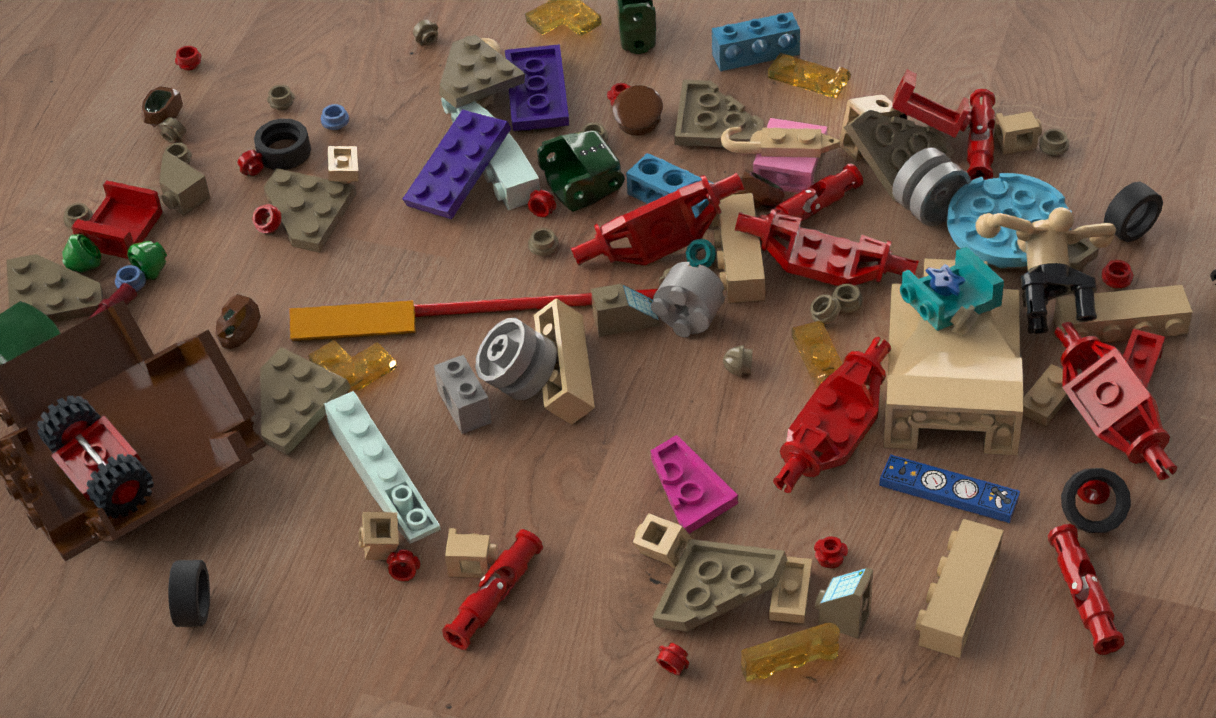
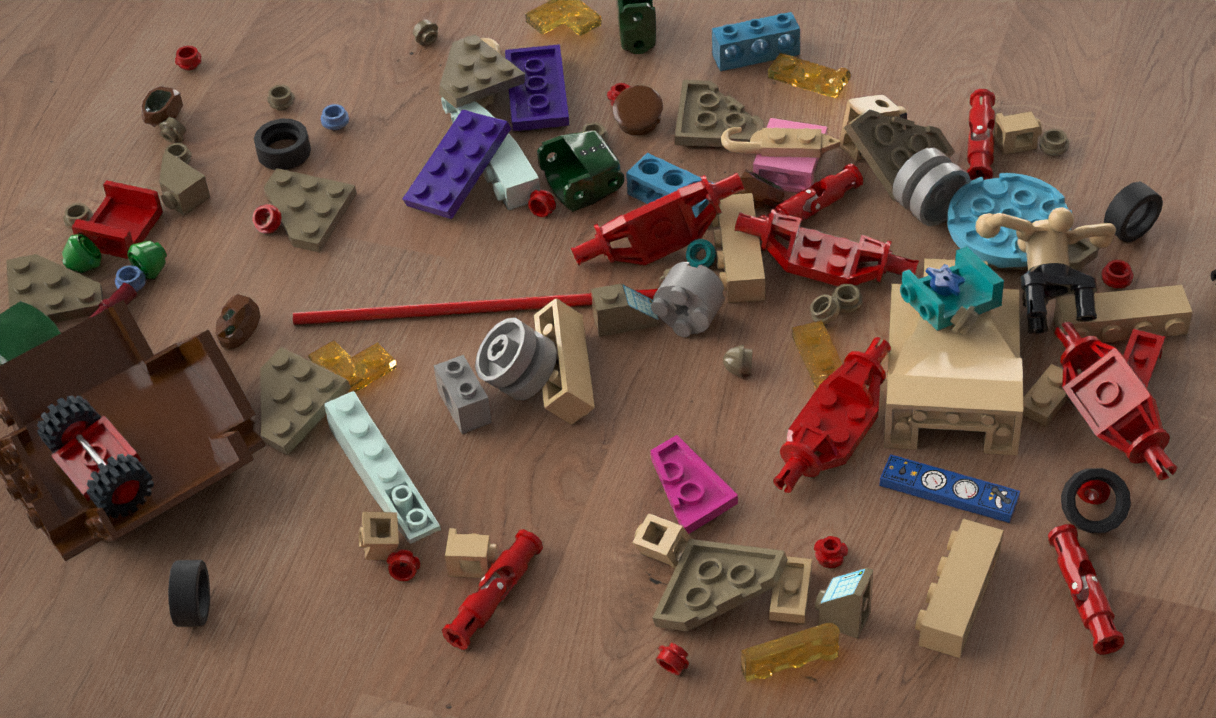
(250, 163): red plate -> none
(342, 164): tan plate -> none
(352, 320): light orange tile -> none
(543, 242): dark tan plate -> none
(929, 111): red panel -> none

